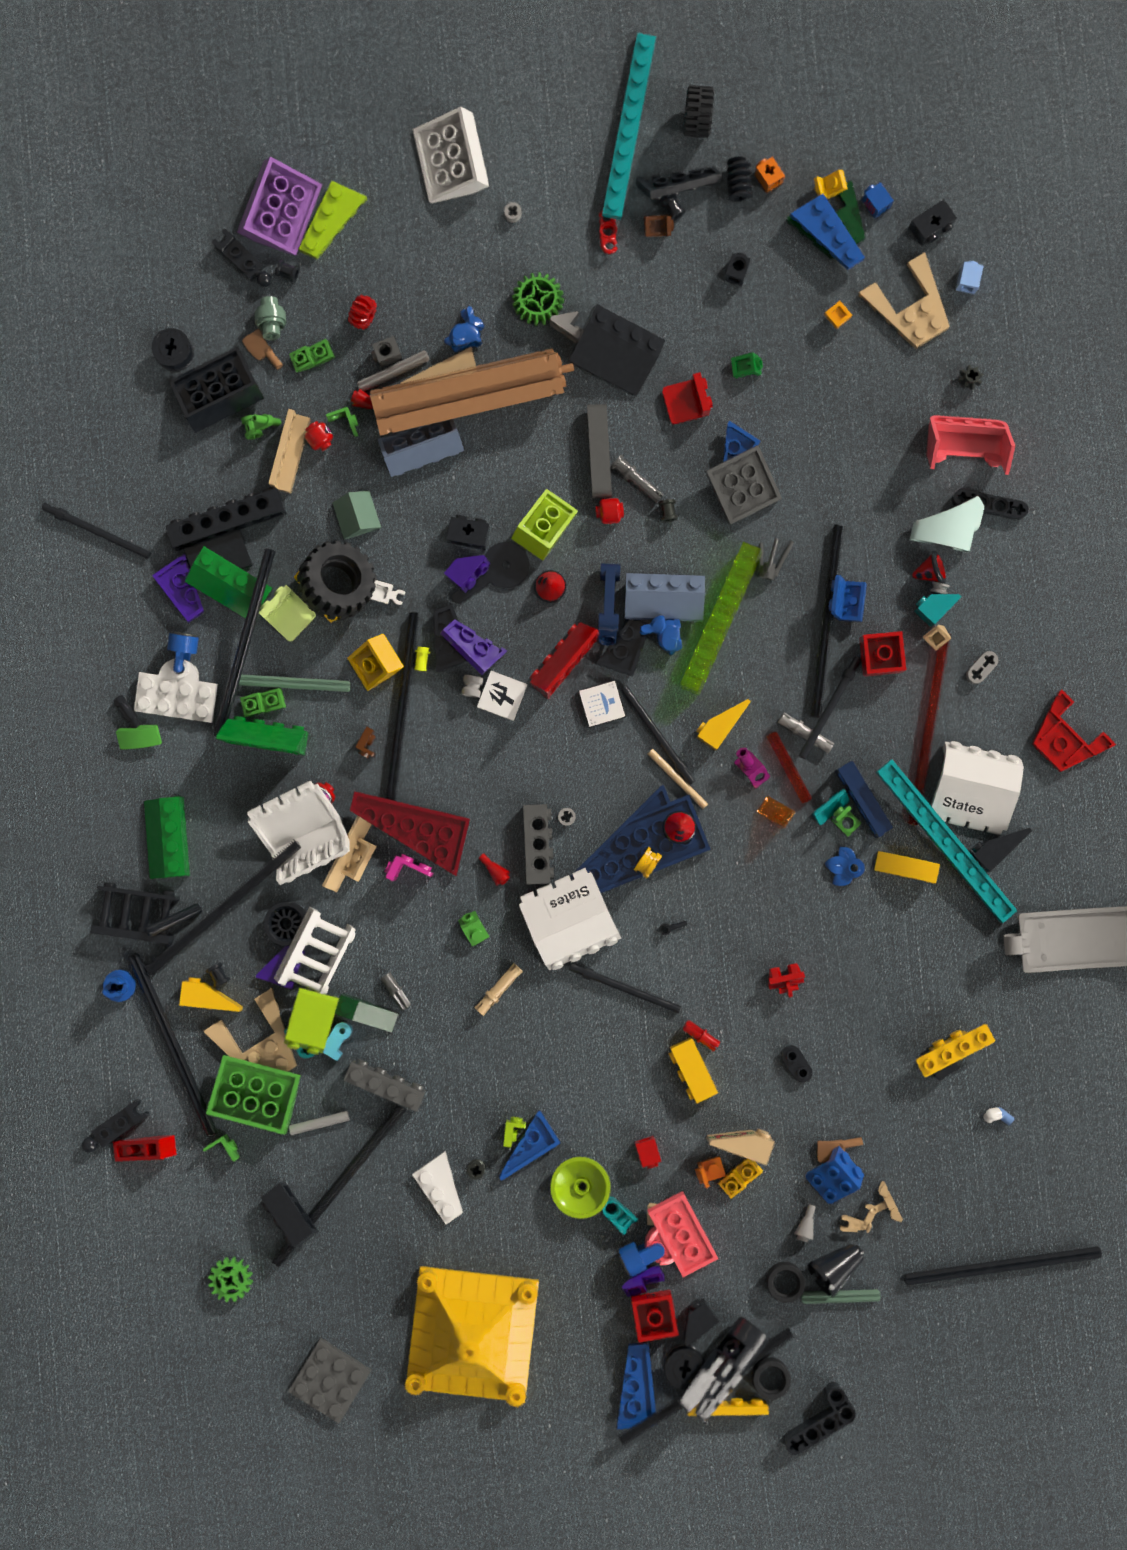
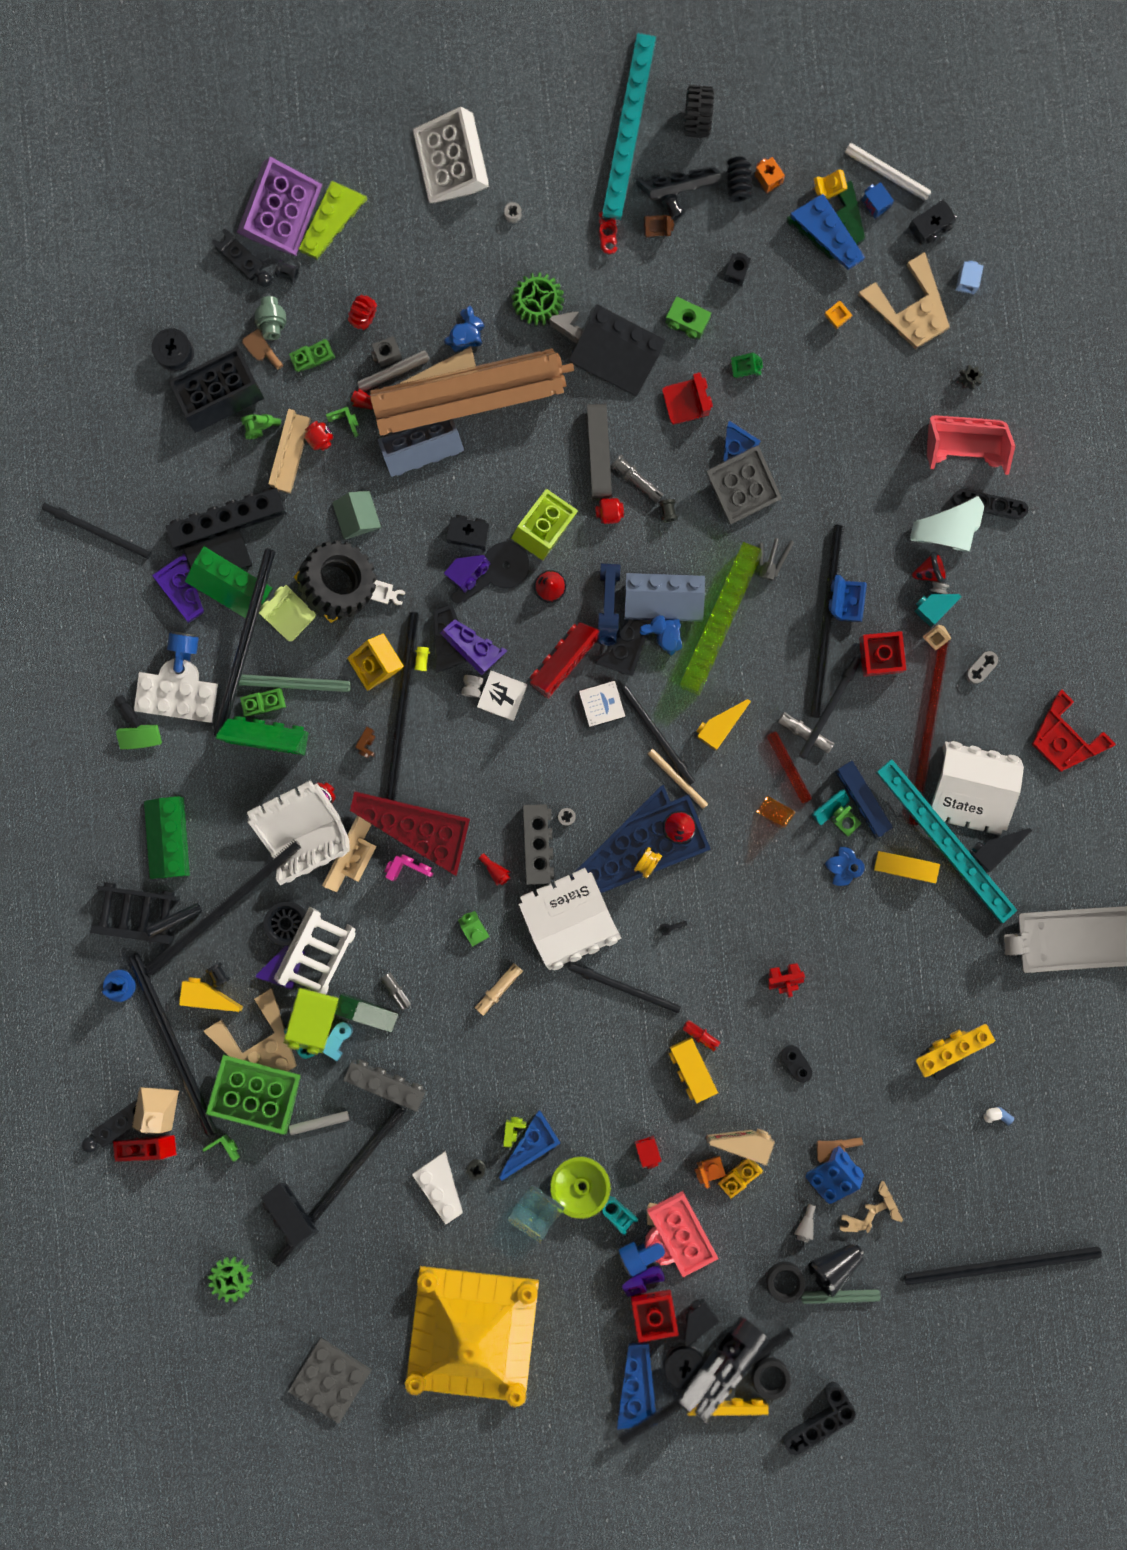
(155, 1110): none -> tan slope
(535, 1213): none -> clear light blue bracket
(683, 308): none -> bright green brick
(751, 767): magenta bracket -> none
(888, 171): none -> white axle

